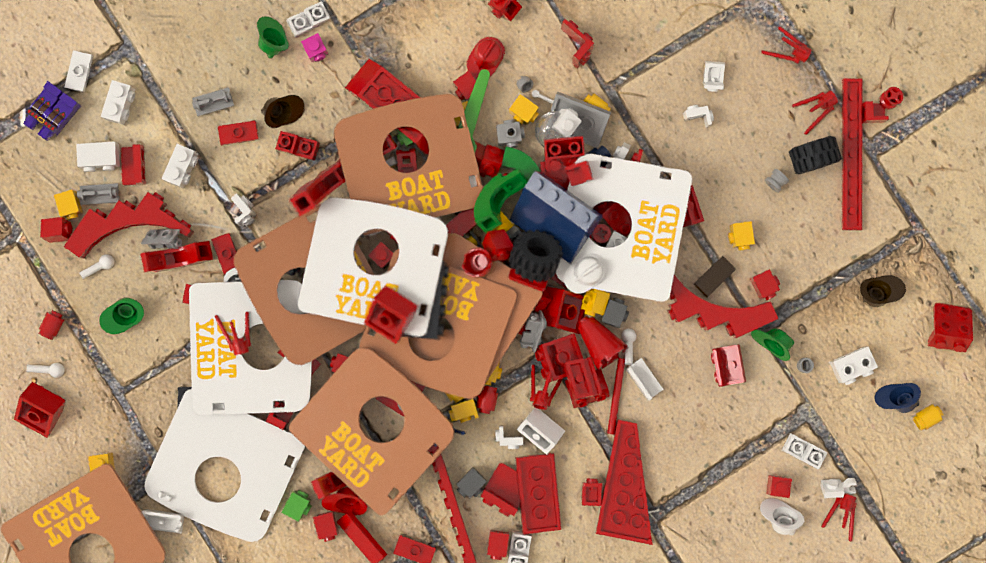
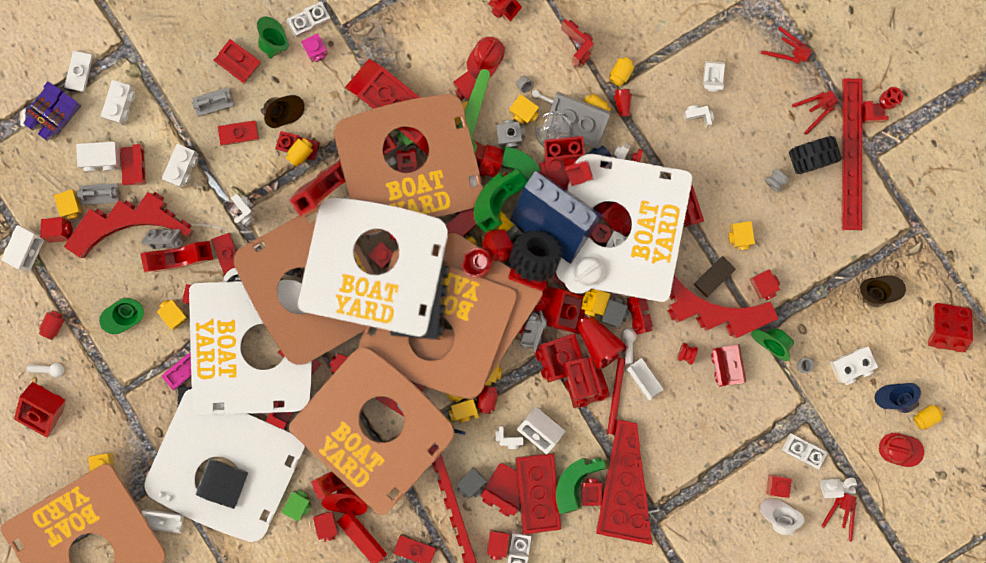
(23, 248): none -> white brick
(105, 262): white bar -> none
(172, 314): none -> yellow brick
(178, 373): none -> dark pink plate
(221, 483): none -> black slope
(237, 61): none -> red plate
(238, 346): red plant -> none
(299, 152): none -> yellow brick
(390, 314): red slope -> none
(541, 399): red plant -> none
(567, 122): white bracket -> none
(568, 485): none -> green arch
(621, 71): none -> yellow brick
(623, 101): none -> red cone
(640, 322): none -> red hinge
(687, 353): none -> red wheel
(901, 449): none -> red piece

